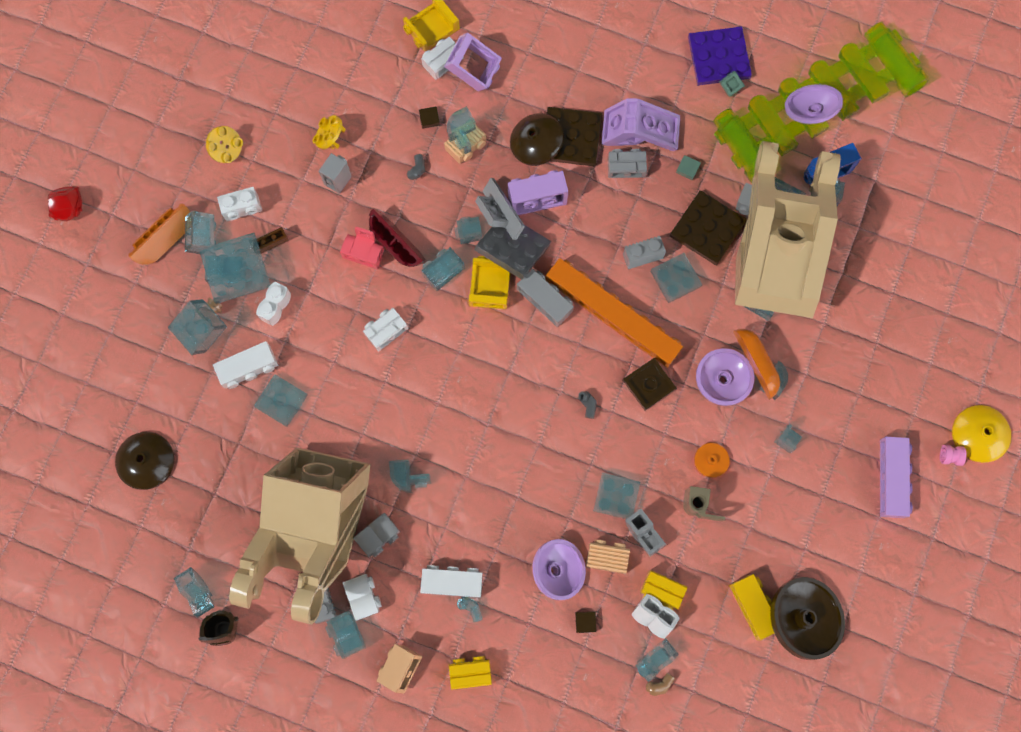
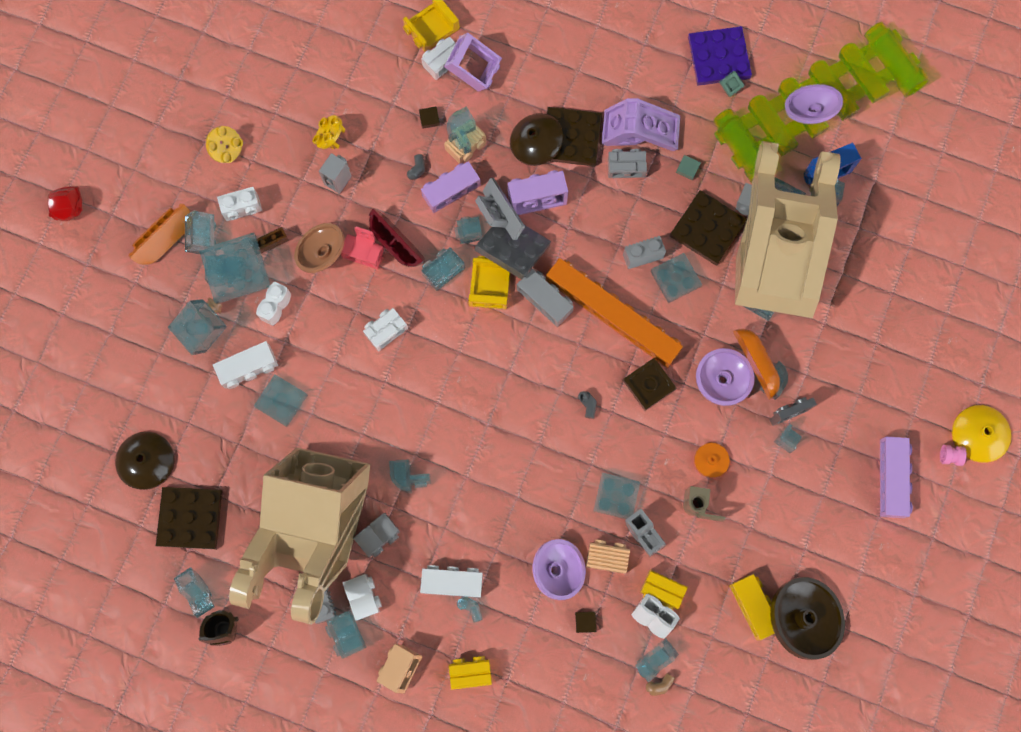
(189, 518): none -> dark brown plate
(319, 248): none -> nougat dish
(450, 186): none -> lavender brick
(799, 407): none -> flat silver plate

